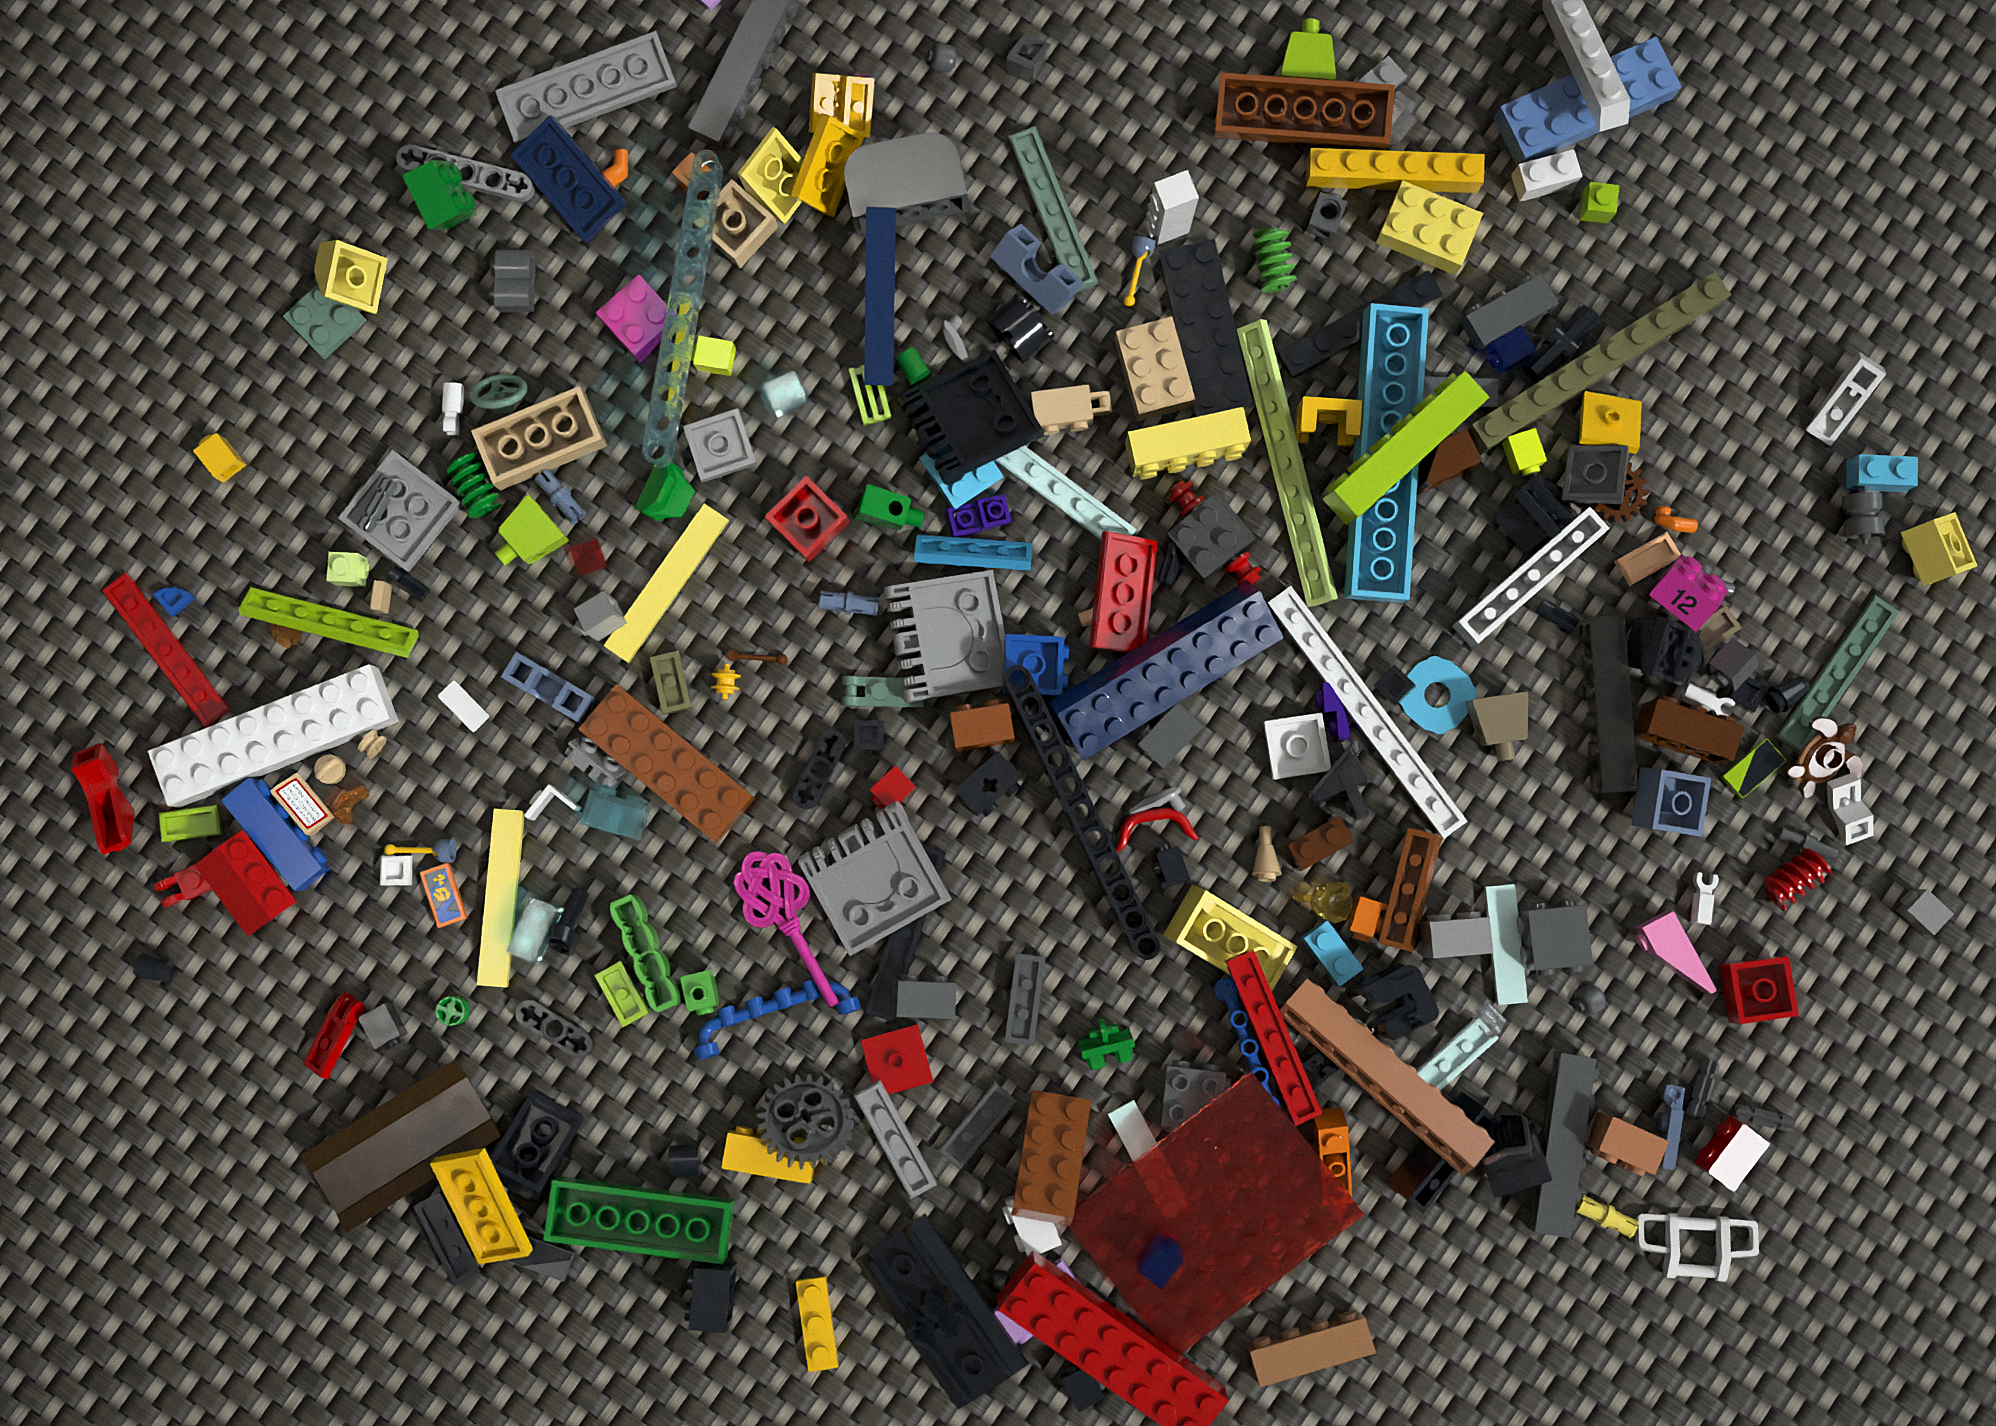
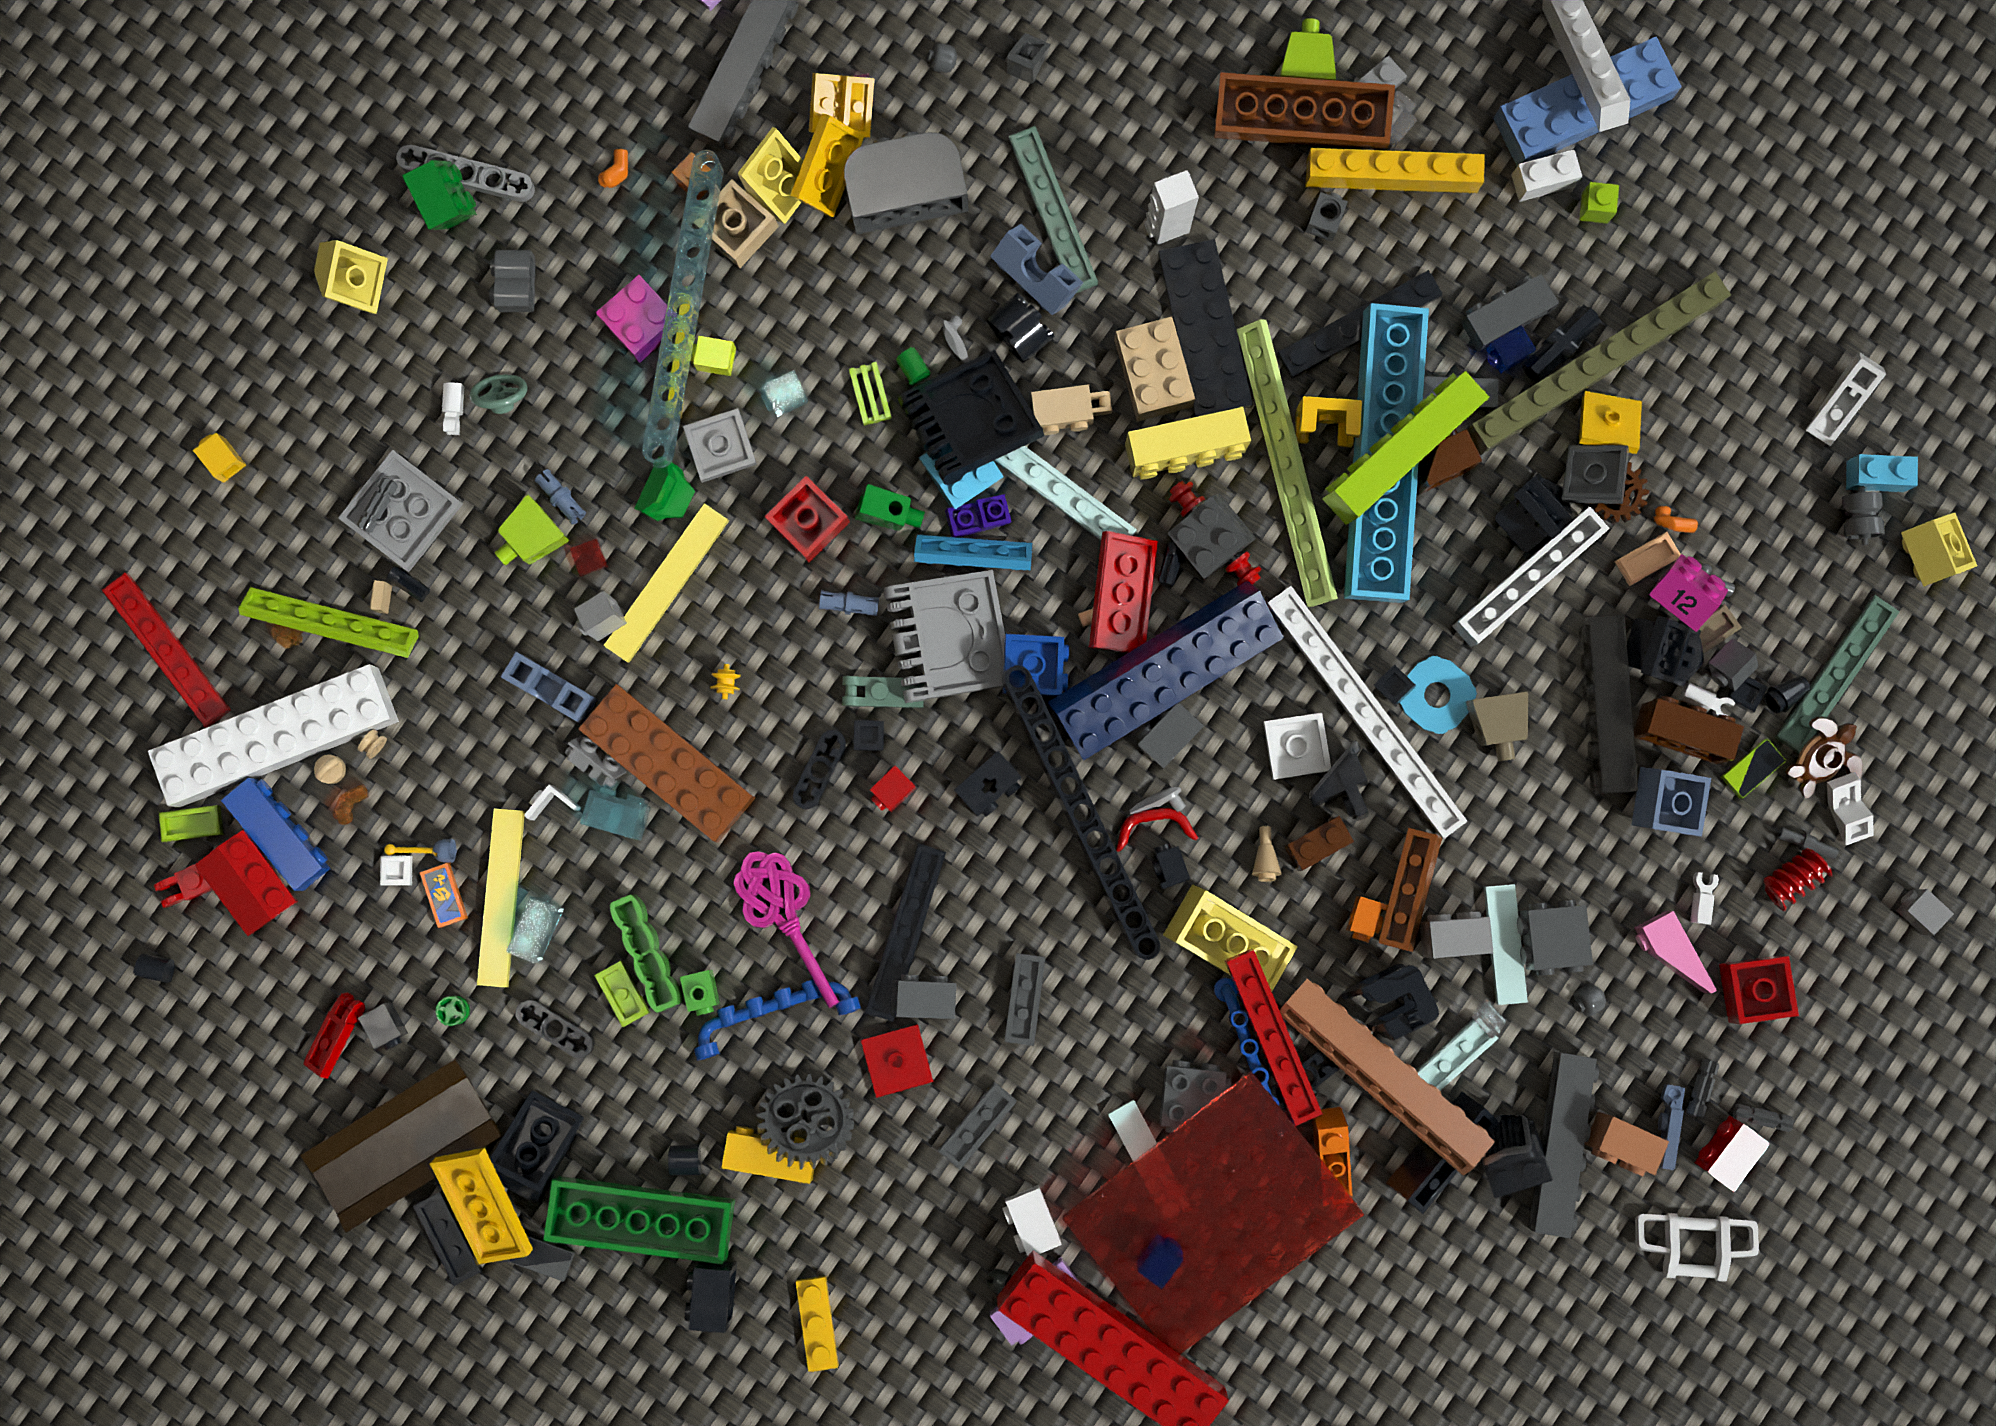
(108, 807): red arch -> none
(173, 599): blue tile -> none
(302, 804): slope -> none
(324, 321): sand green plate -> none
(347, 569): yellowish green brick -> none
(463, 706): white sticker -> none
(471, 486): green piece -> none
(539, 438): tan brick -> none
(562, 935): black piece -> none
(568, 178): dark blue plate -> none
(587, 86): light grey plate -> none
(671, 682): olive plate -> none
(733, 655): reddish brown hinge -> none
(877, 883): light grey hinge -> none
(879, 295): dark blue tile -> none
(895, 1139): light grey tile -> none
(942, 1311): black hinge -> none
(982, 726): dark orange brick -> none
(1051, 1158): dark orange brick -> none
(1081, 1387): black brick -> none
(1104, 1041): green hips -> none
(1141, 248): hinge -> none
(1273, 259): bright green piece -> none
(1311, 1348): medium nougat brick -> none
(1329, 901): clear yellow piece -> none
(1330, 704): dark purple slope -> none
(1331, 953): medium azure brick -> none
(1429, 227): light yellow brick -> none
(1524, 452): neon yellow brick -> none
(1557, 615): black piece -> none
(1606, 1216): light yellow pin -> none

